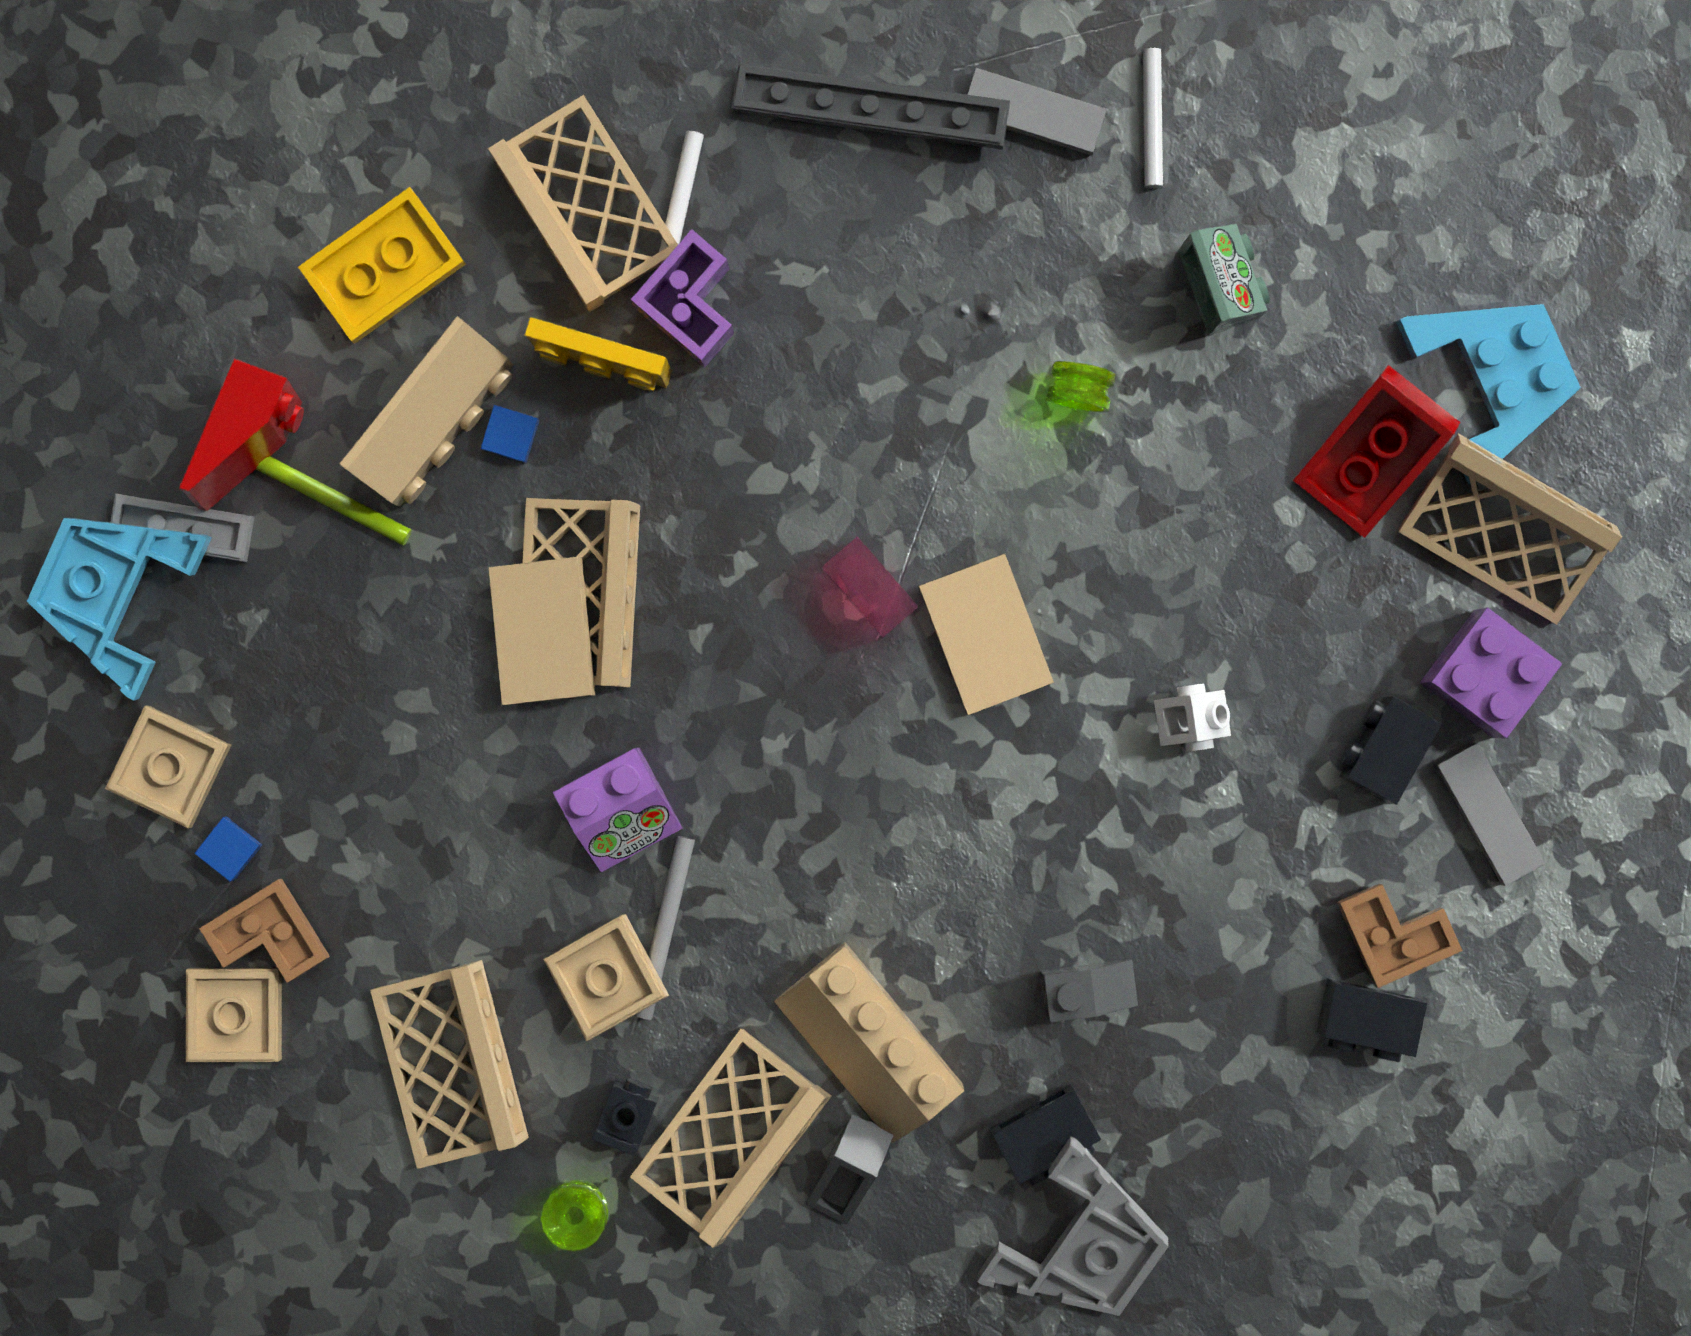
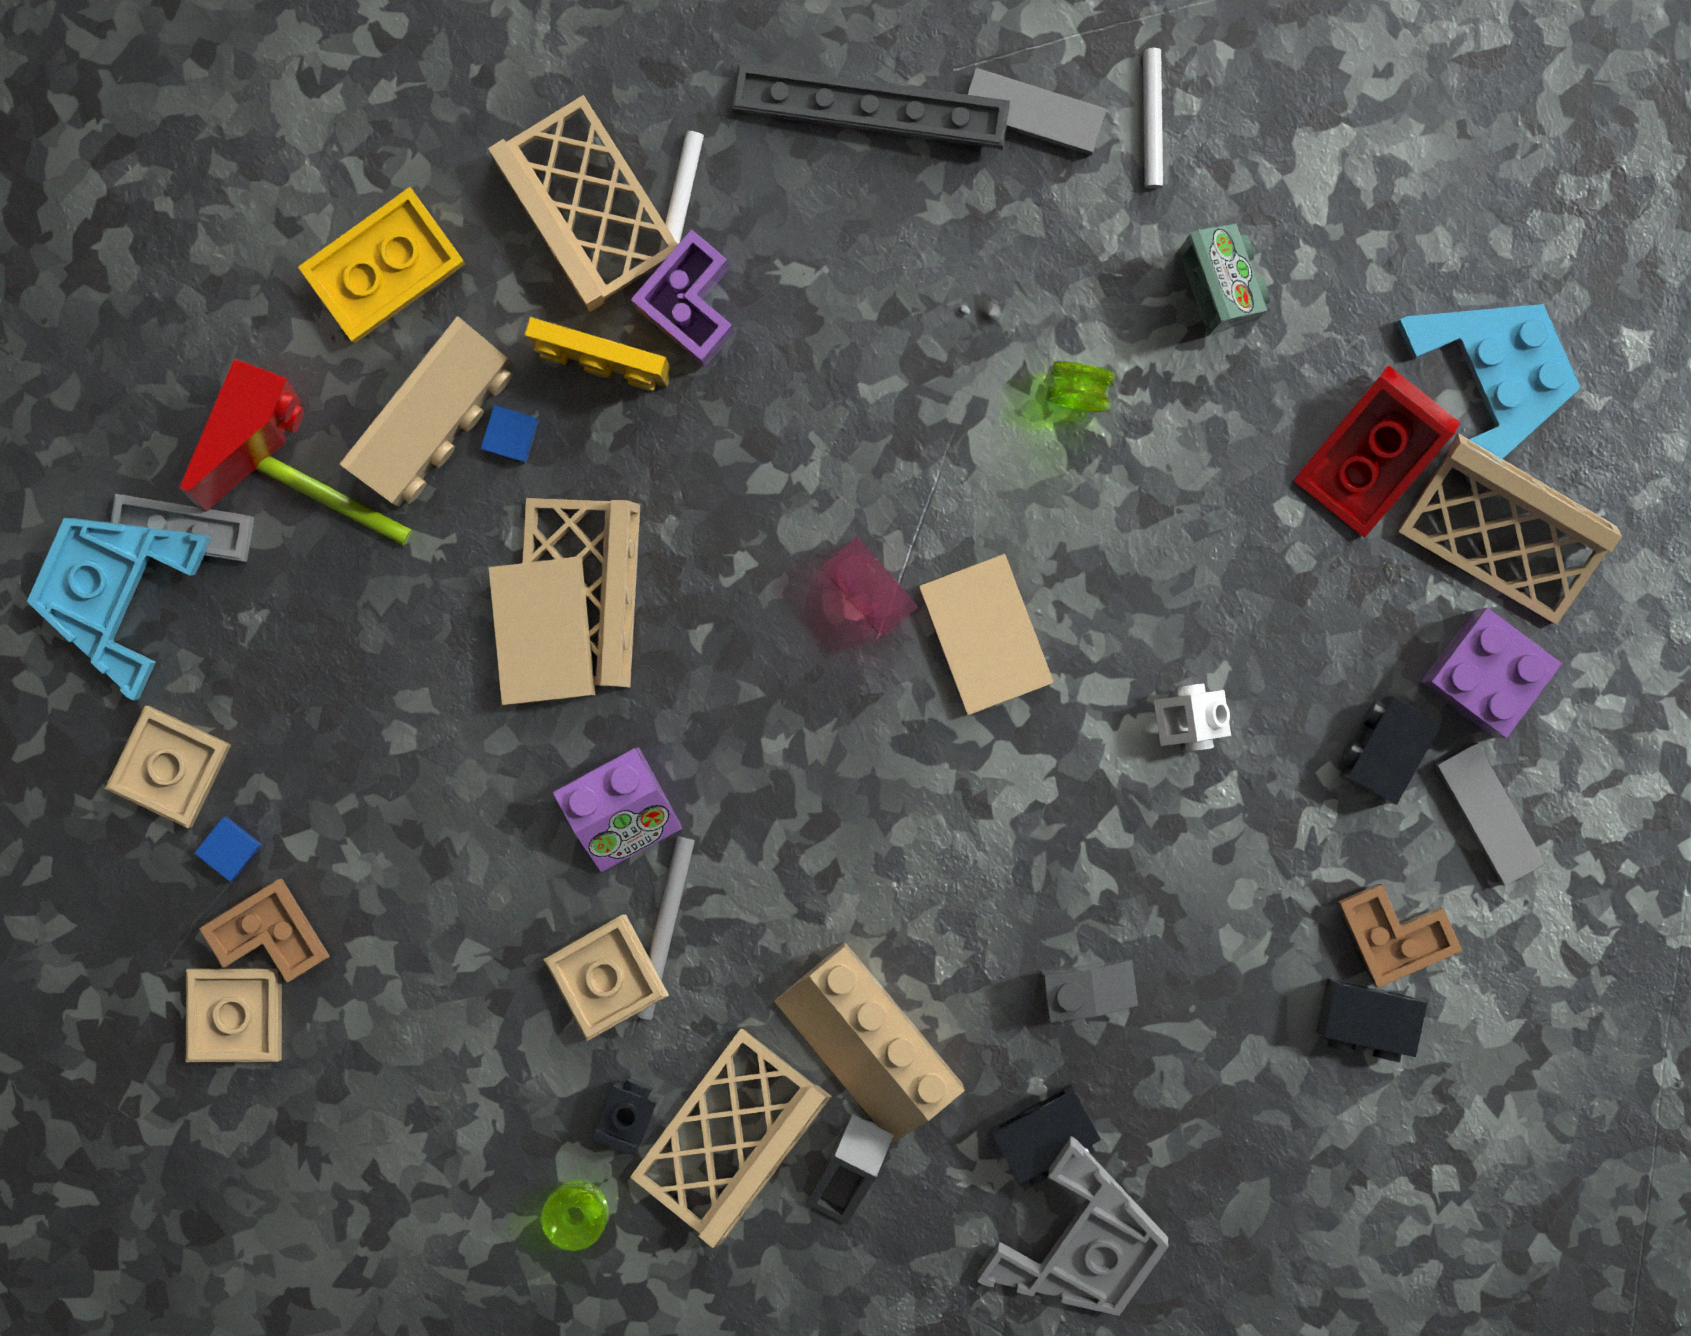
(487, 1065): tan fence -> none

